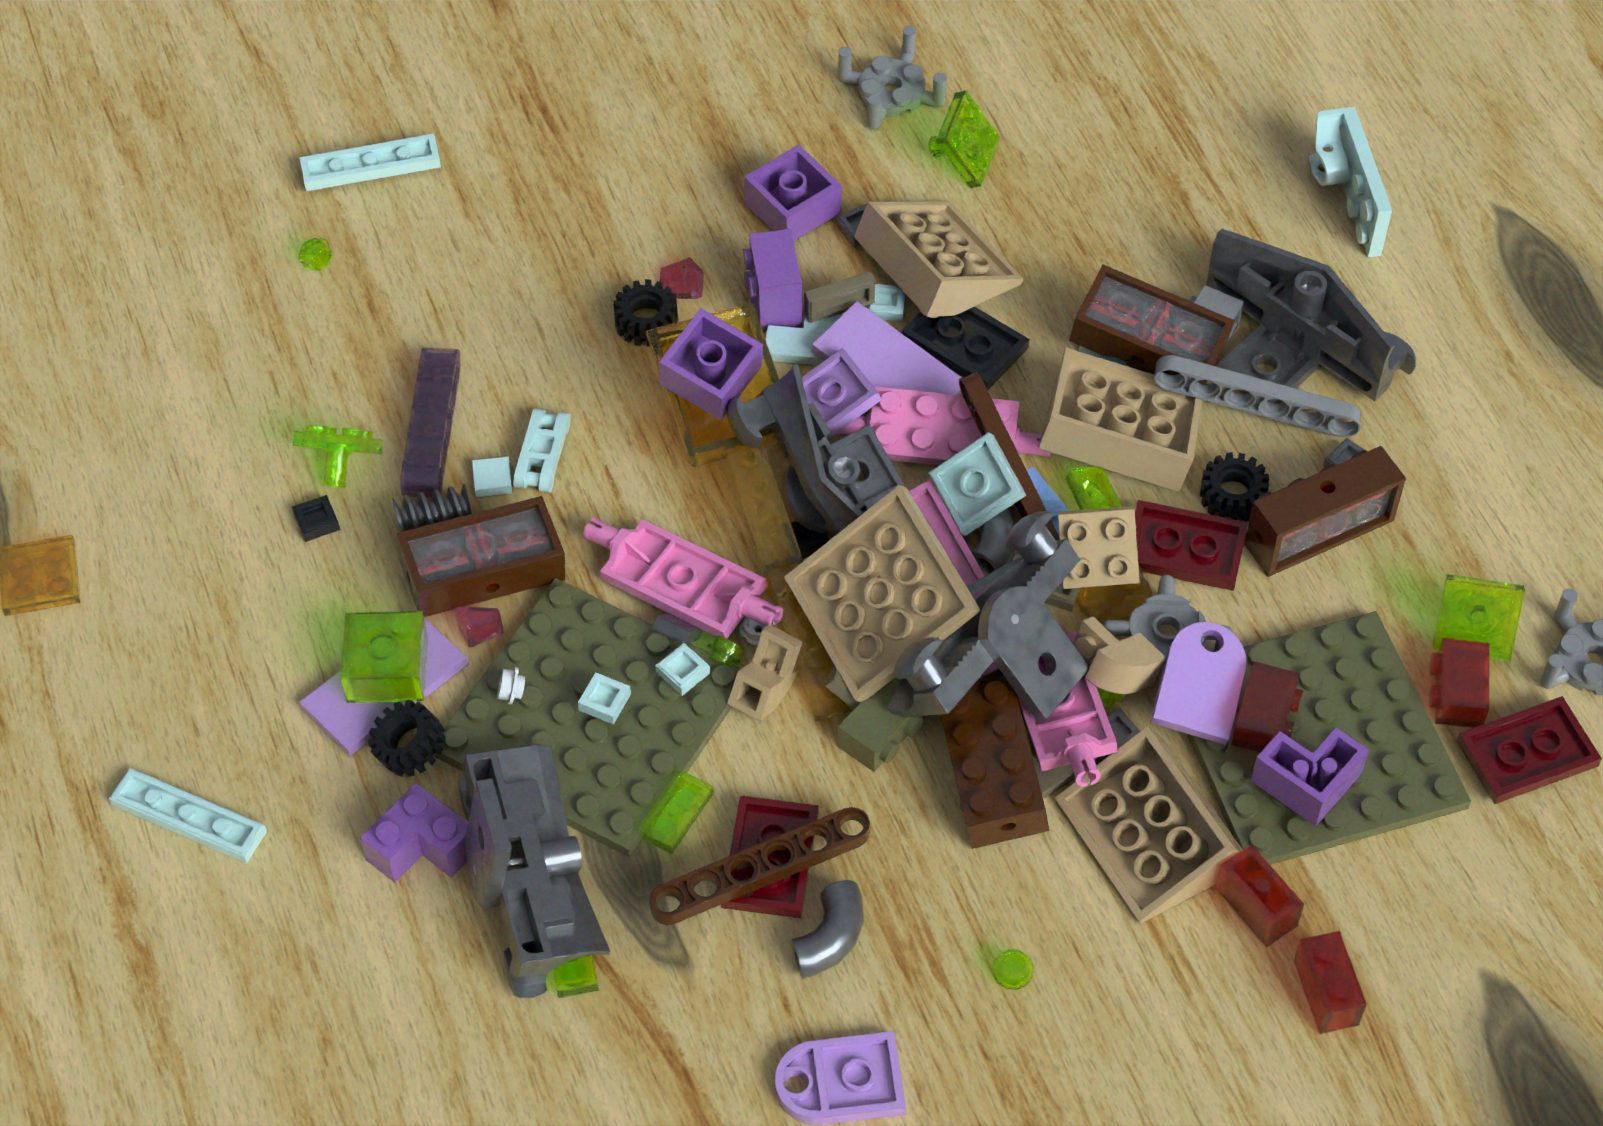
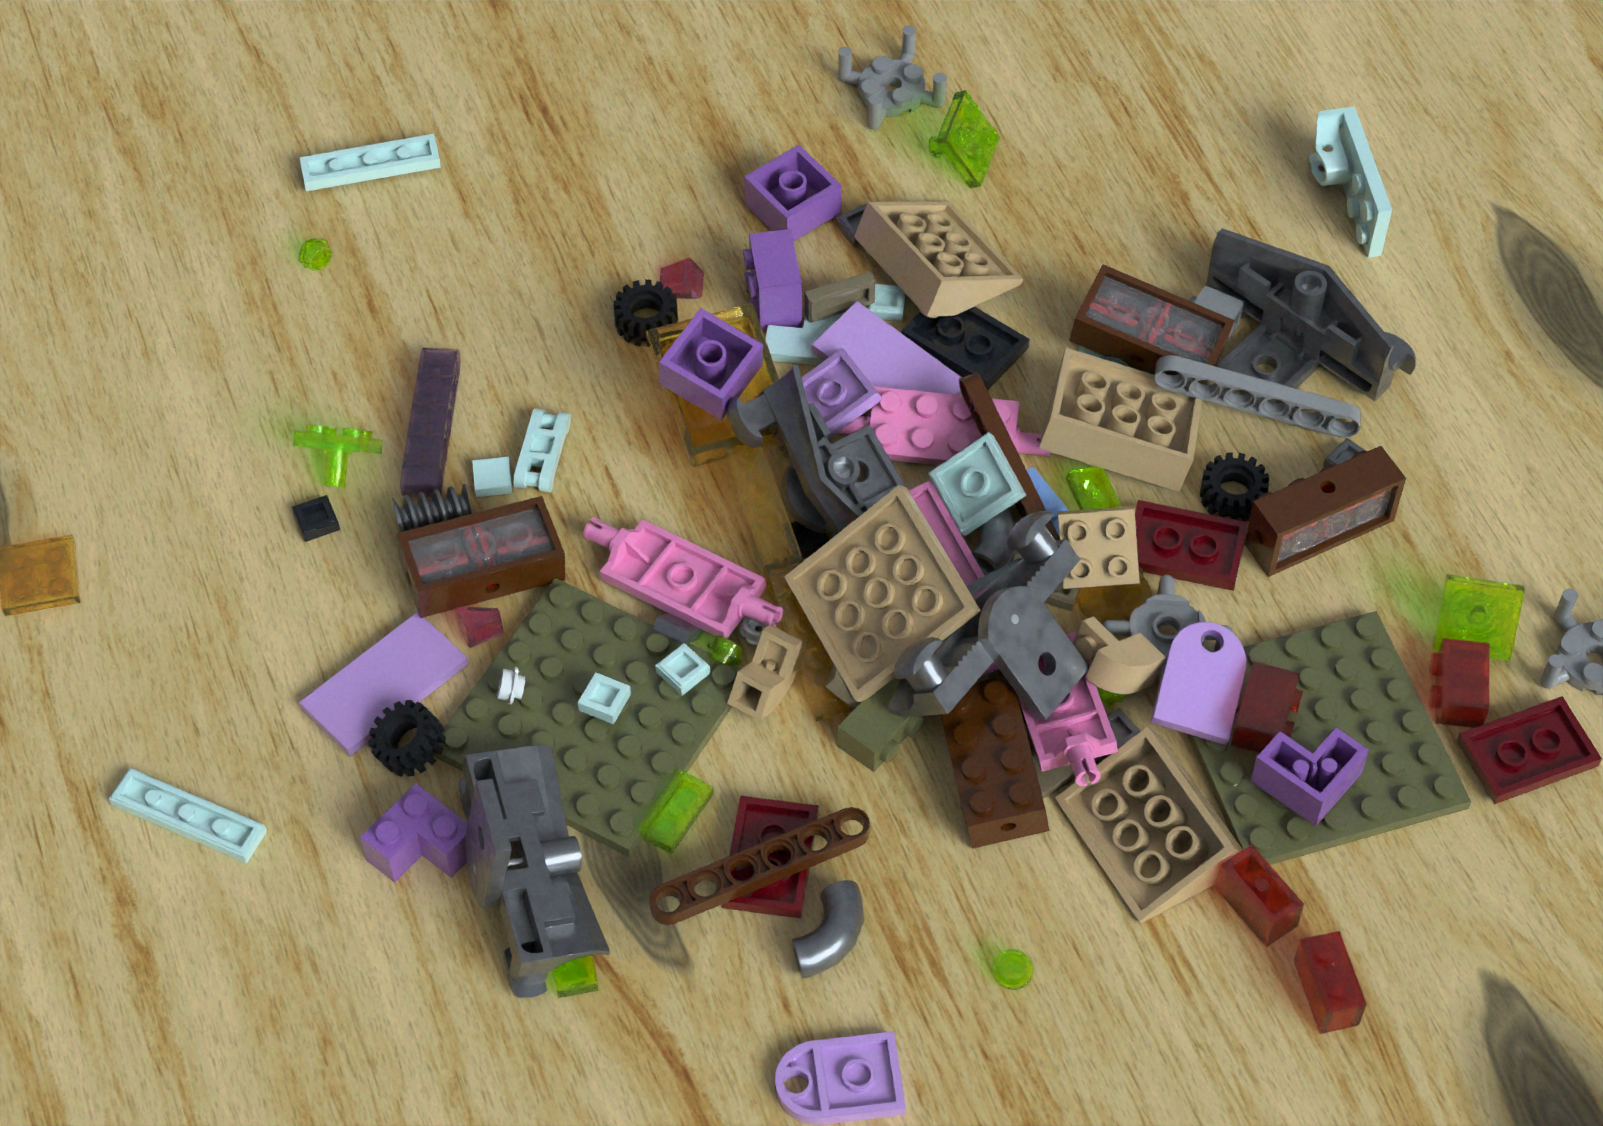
(384, 656): clear neon green brick -> none

